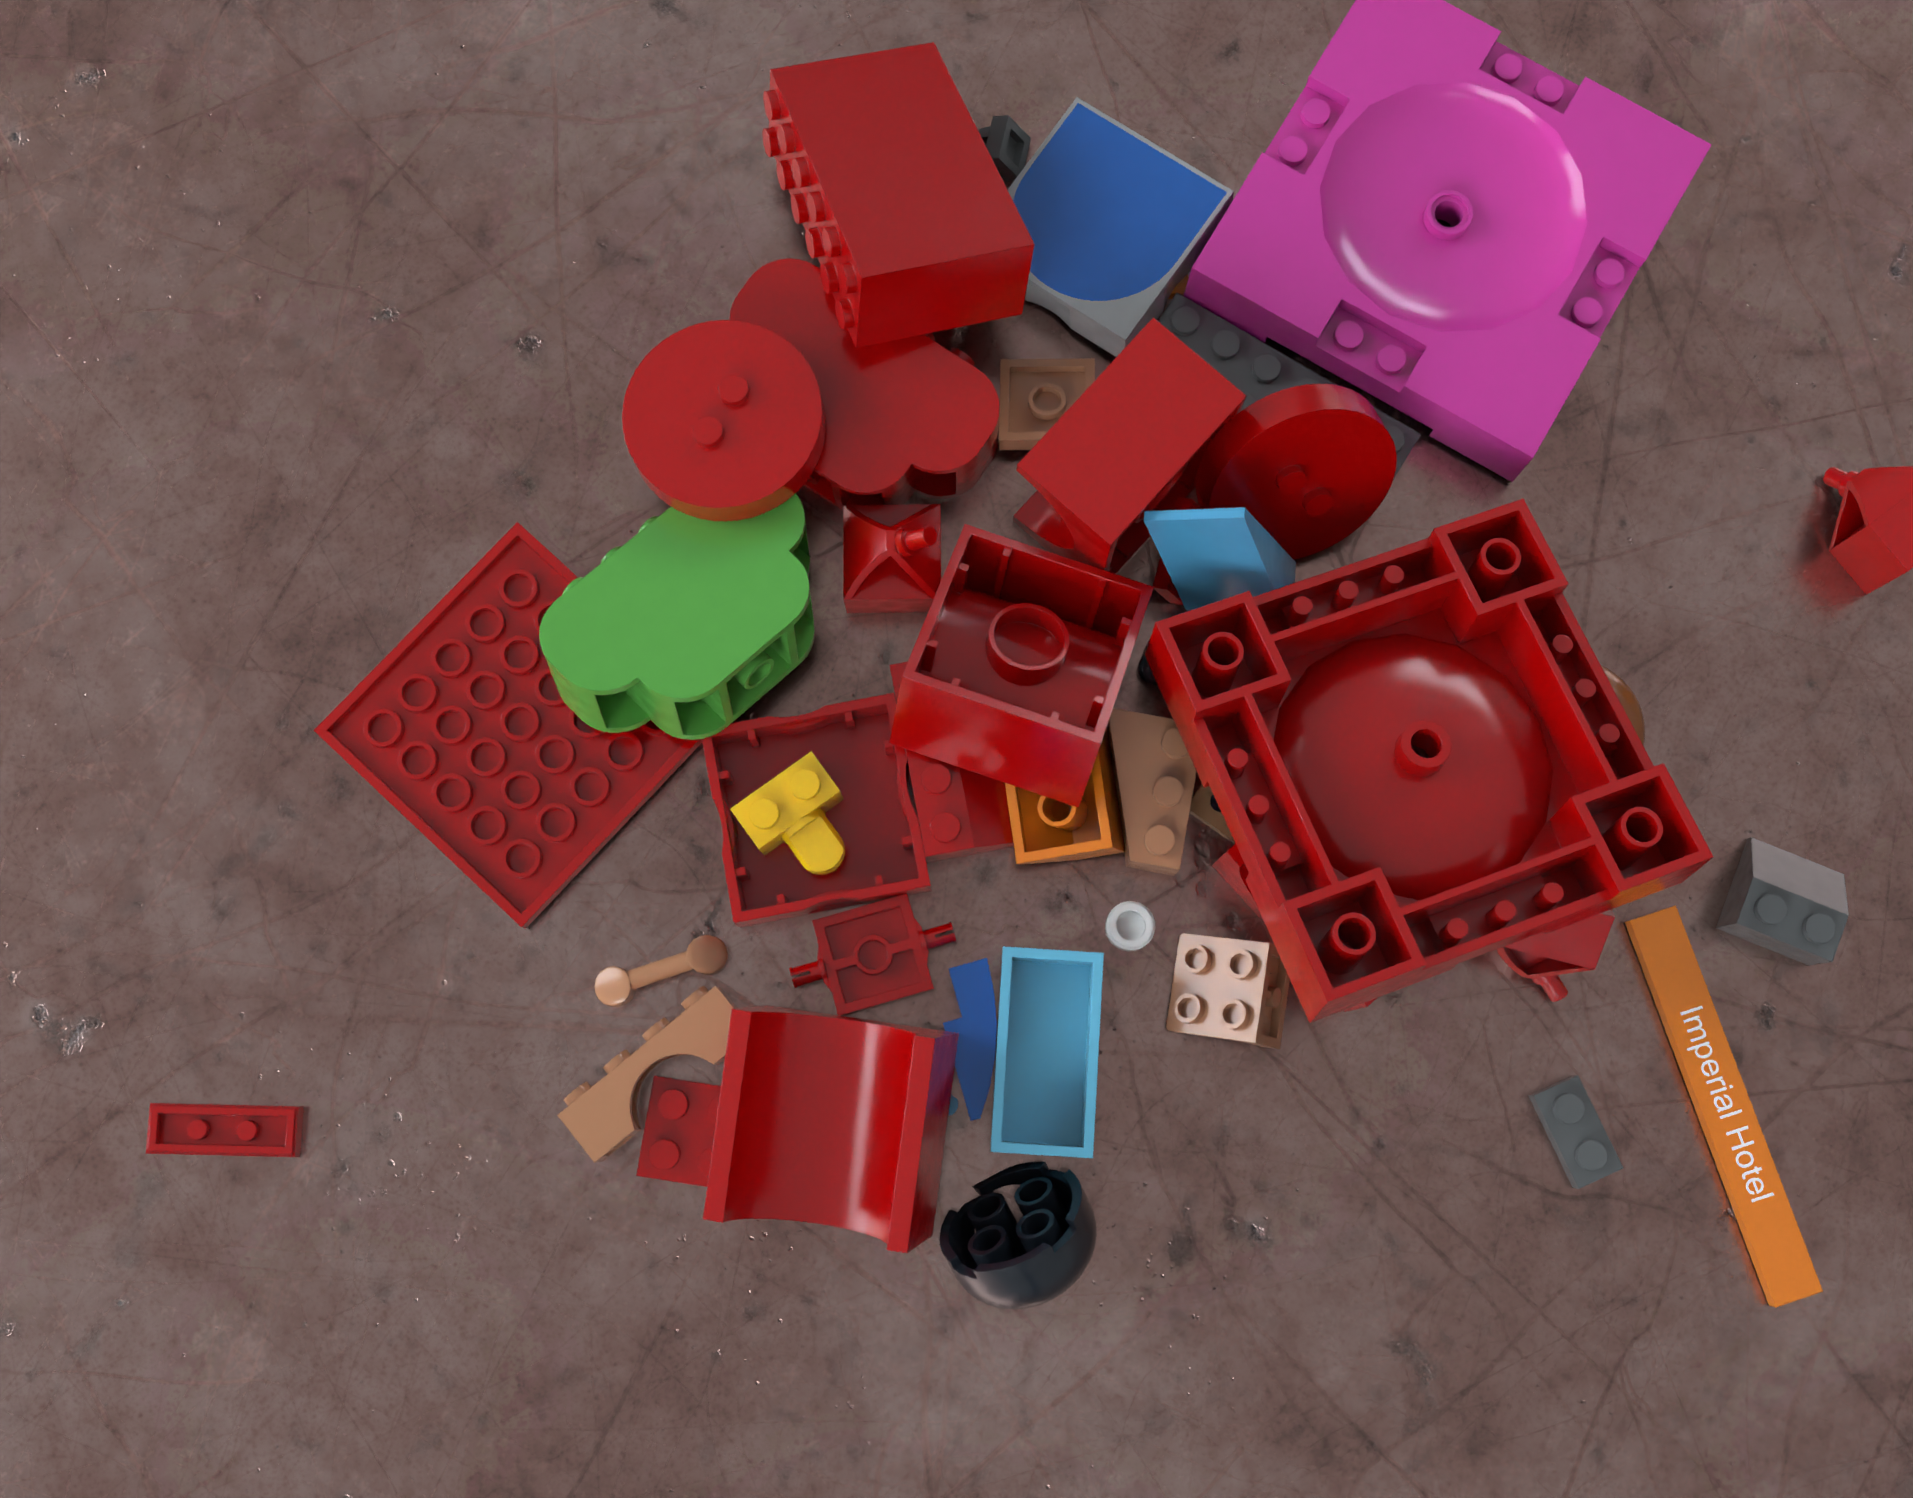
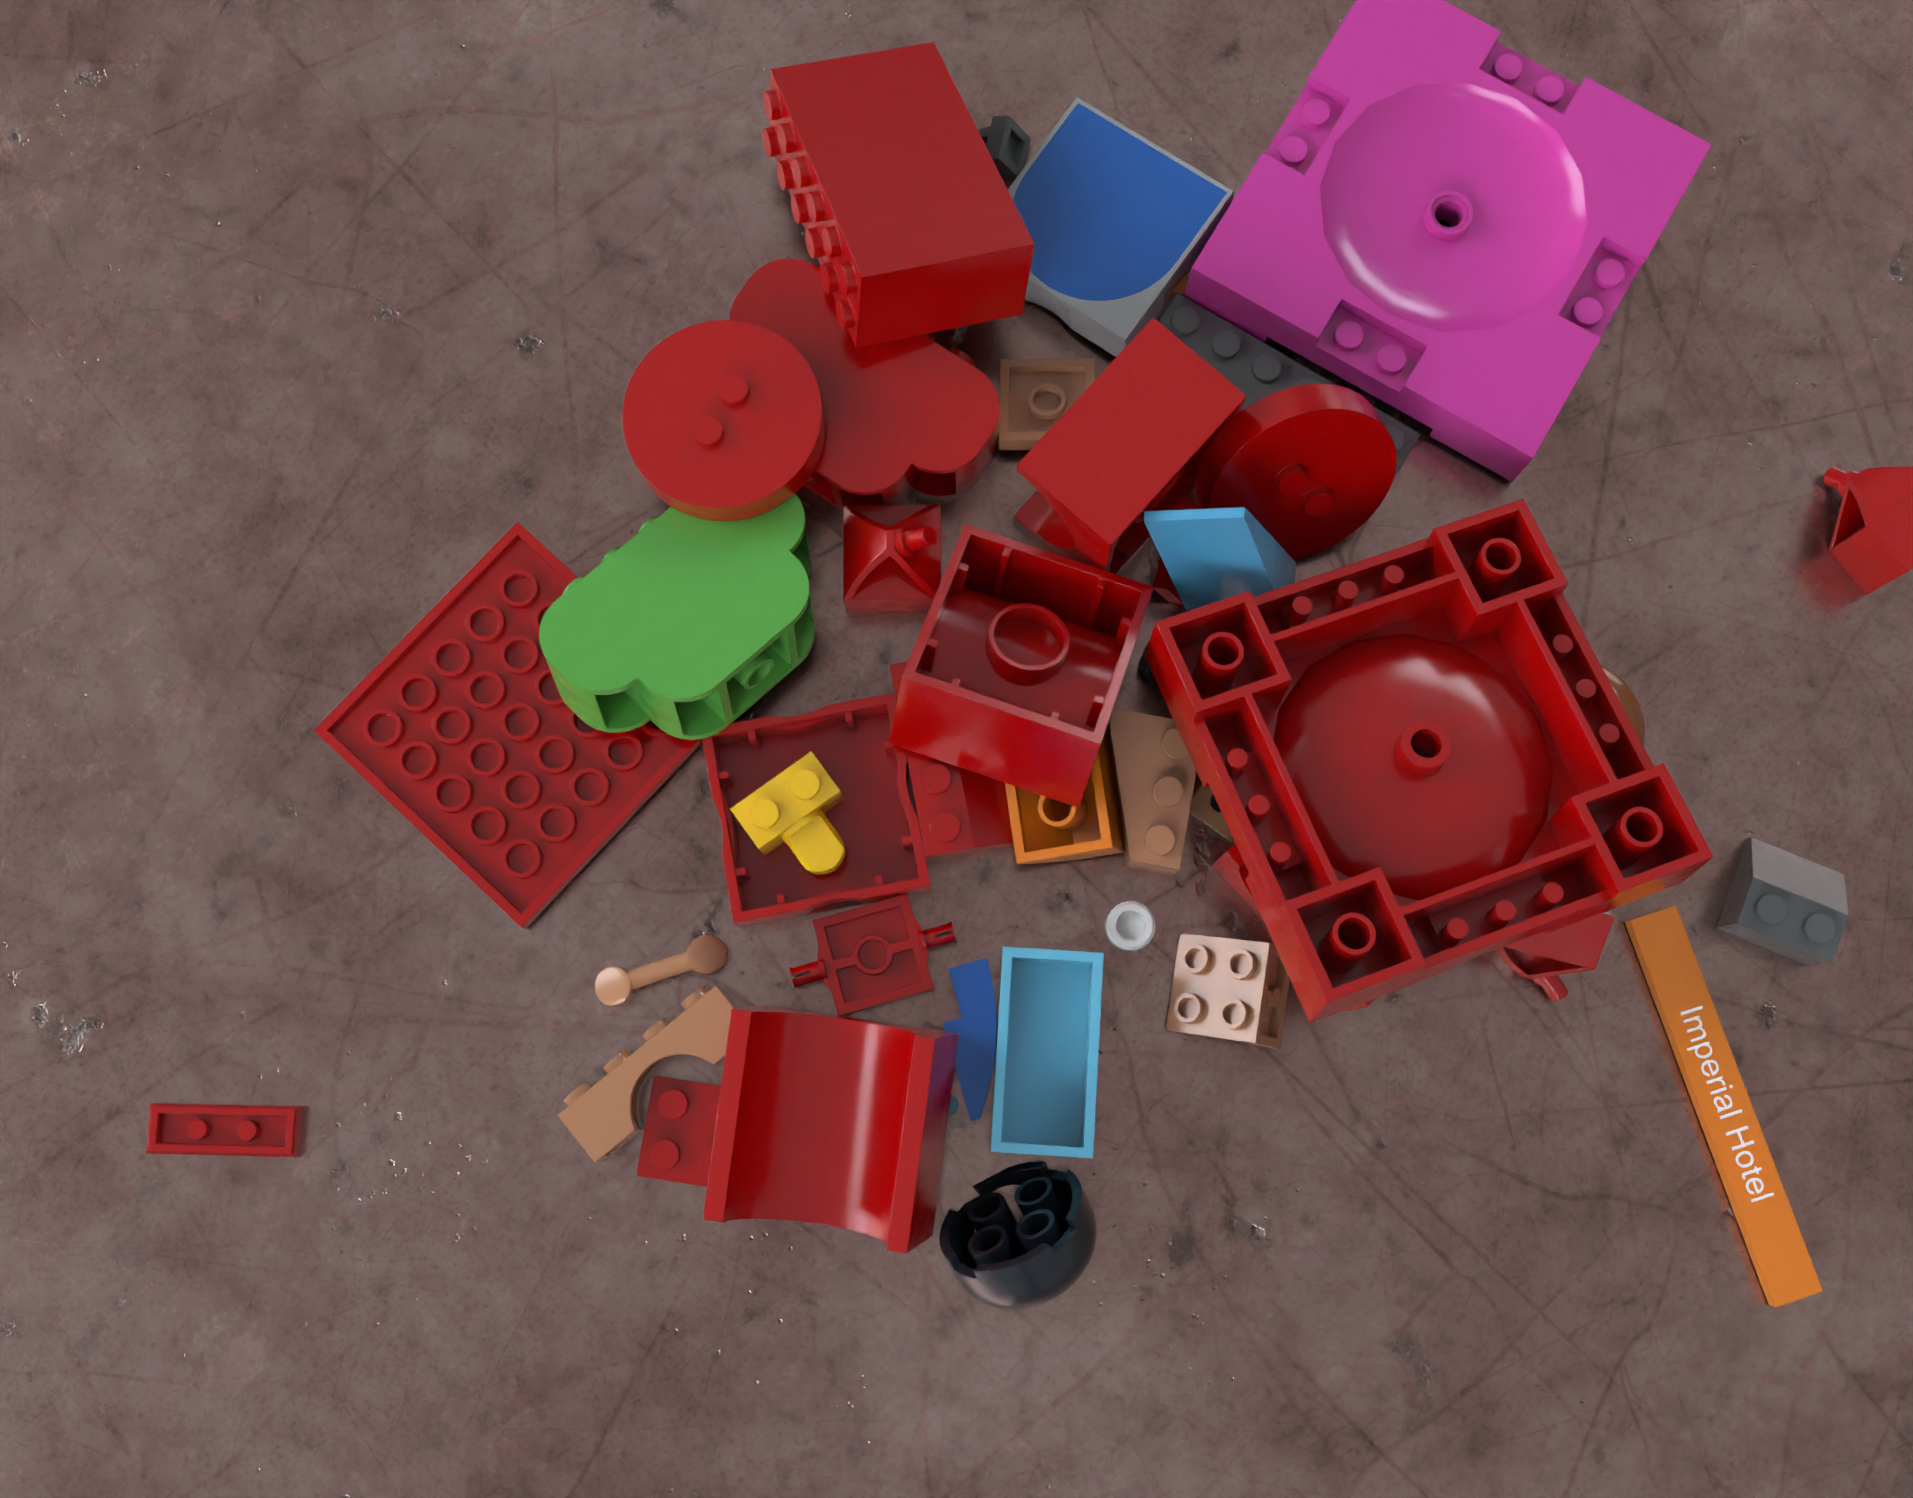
(1575, 1132): dark grey plate -> none

